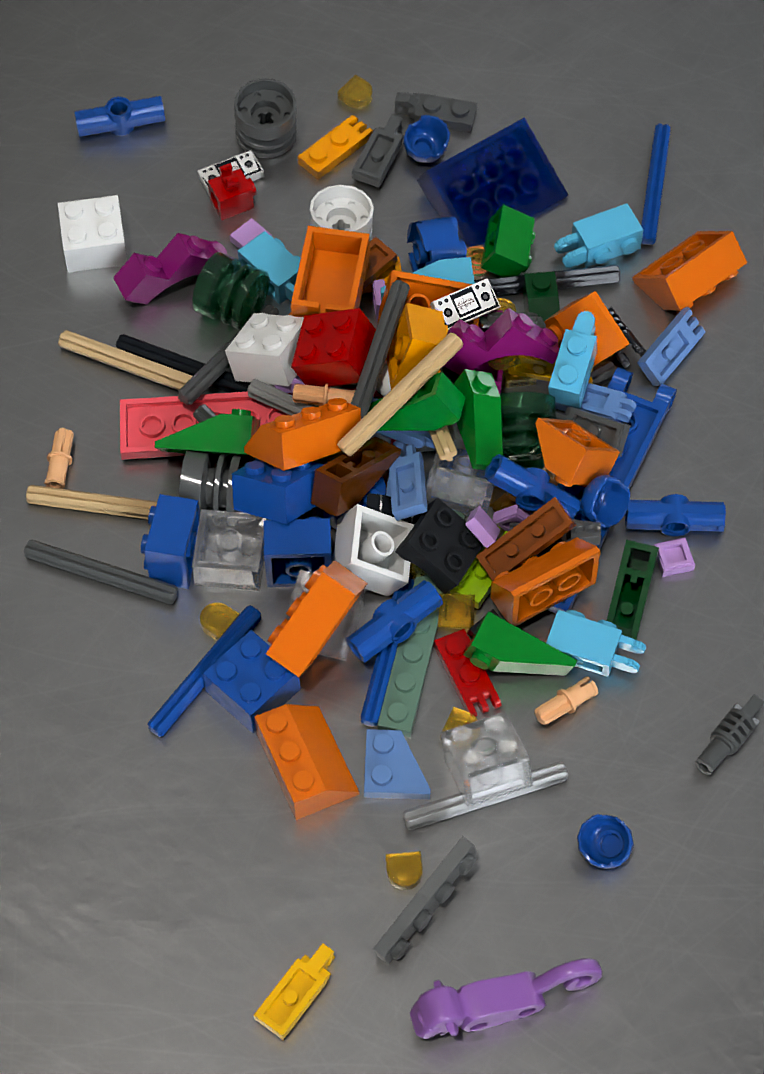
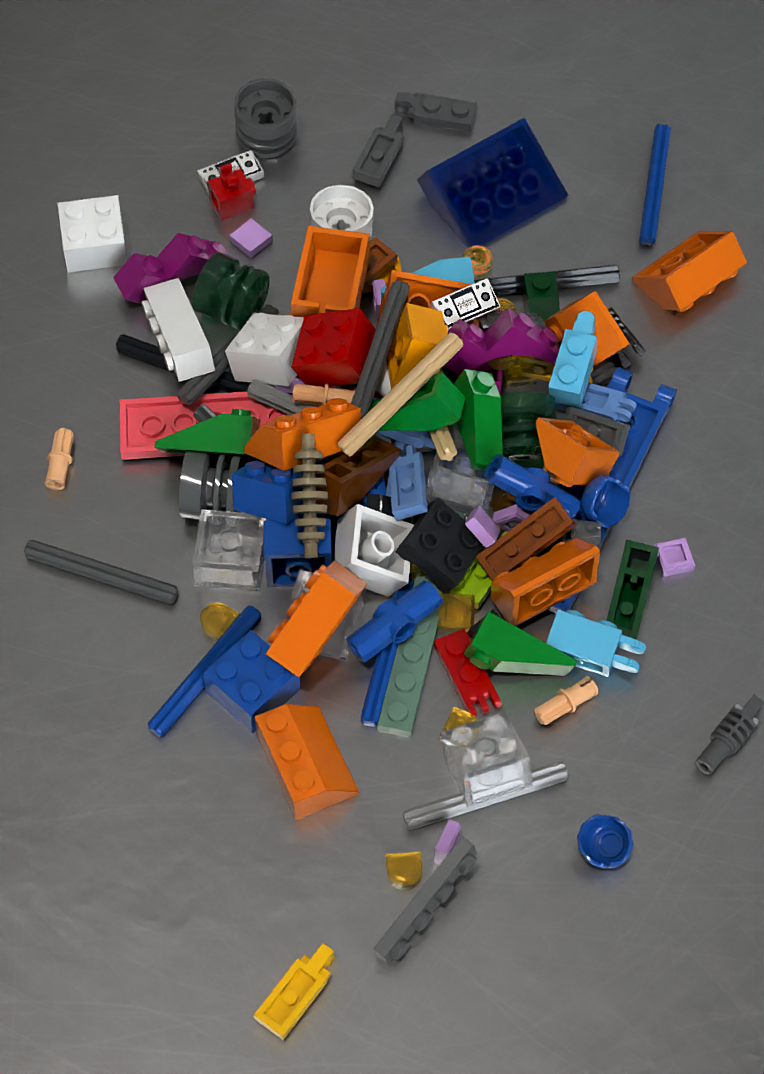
(89, 501): tan axle -> none
(120, 116): blue piece -> none
(123, 360): tan axle -> none
(171, 540): blue brick -> none
(177, 330): none -> white brick
(272, 256): medium azure hinge -> none
(309, 496): none -> dark tan piece
(335, 147): light orange hinge -> none
(356, 92): clear yellow tile -> none
(392, 768): medium blue wing -> none
(426, 139): blue hair -> none
(434, 241): blue brick -> none
(447, 841): none -> lavender tile
(495, 999): medium lavender animal -> none
(508, 242): green brick -> none
(601, 237): medium azure hinge -> none
(671, 347): medium blue hinge -> none
(675, 515): blue piece -> none

